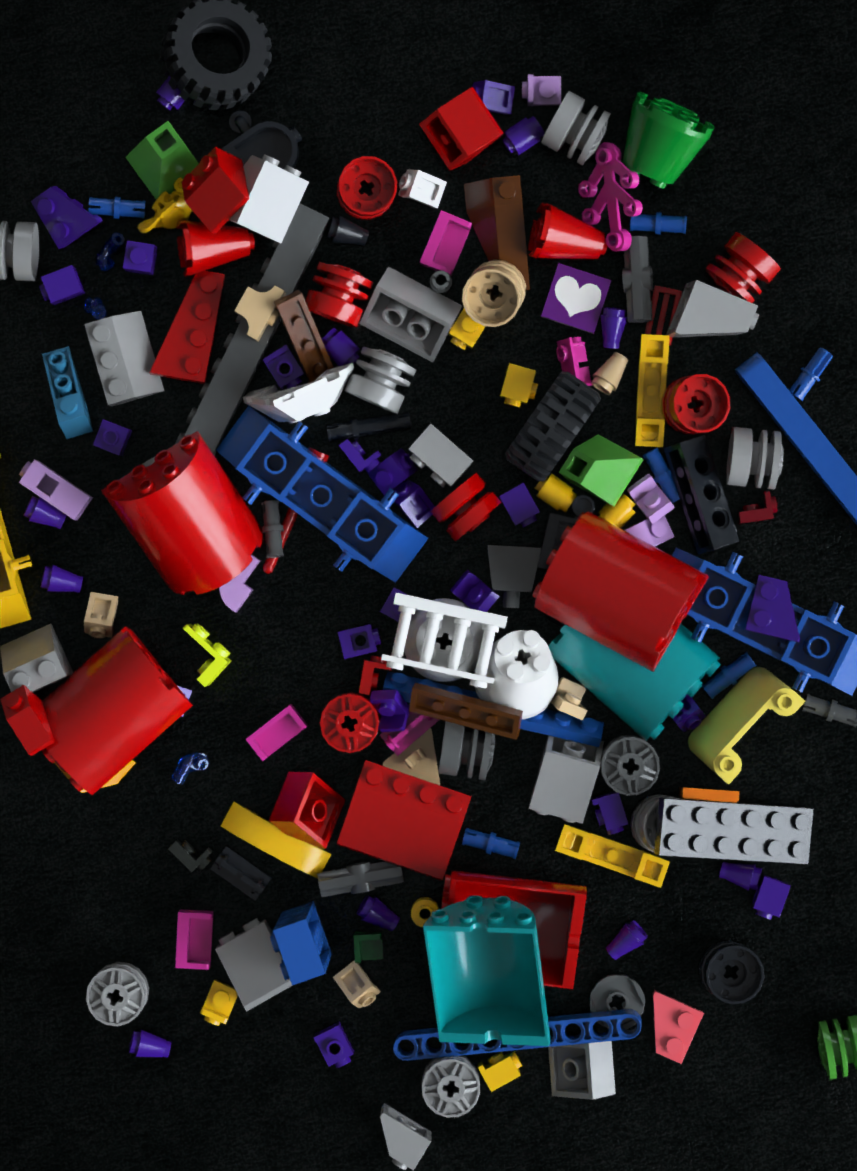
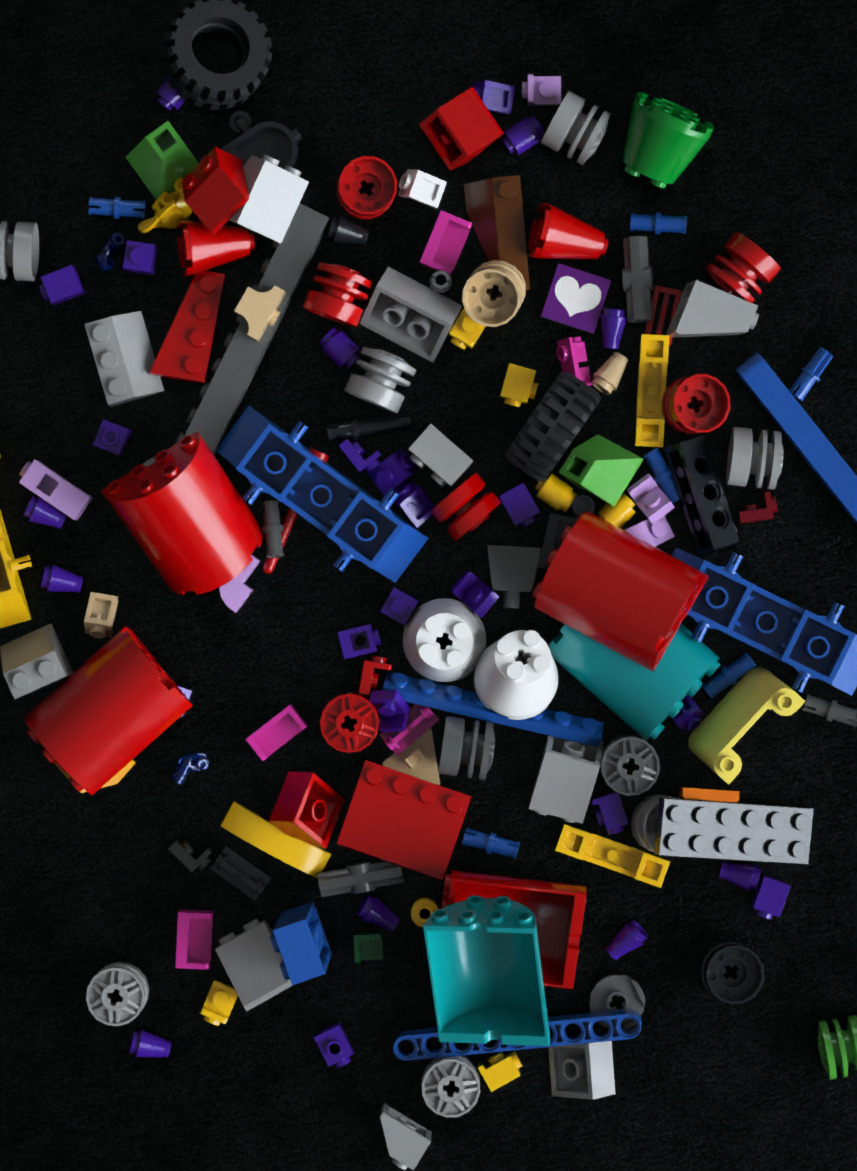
(27, 719): red slope -> none
(63, 216): dark purple wing -> none
(67, 393): dark azure slope -> none
(95, 307): clear blue arm -> none
(211, 668): neon yellow bracket -> none
(280, 357): dark purple brick -> none
(303, 335): reddish brown plate -> none
(303, 400): white wedge -> none
(356, 985): tan bracket -> none
(435, 613): white fence -> none
(465, 711): reddish brown plate -> none
(568, 698): tan bracket -> none
(608, 162): dark pink plant -> none
(674, 1026): coral wing -> none
(773, 610): dark purple wing -> none

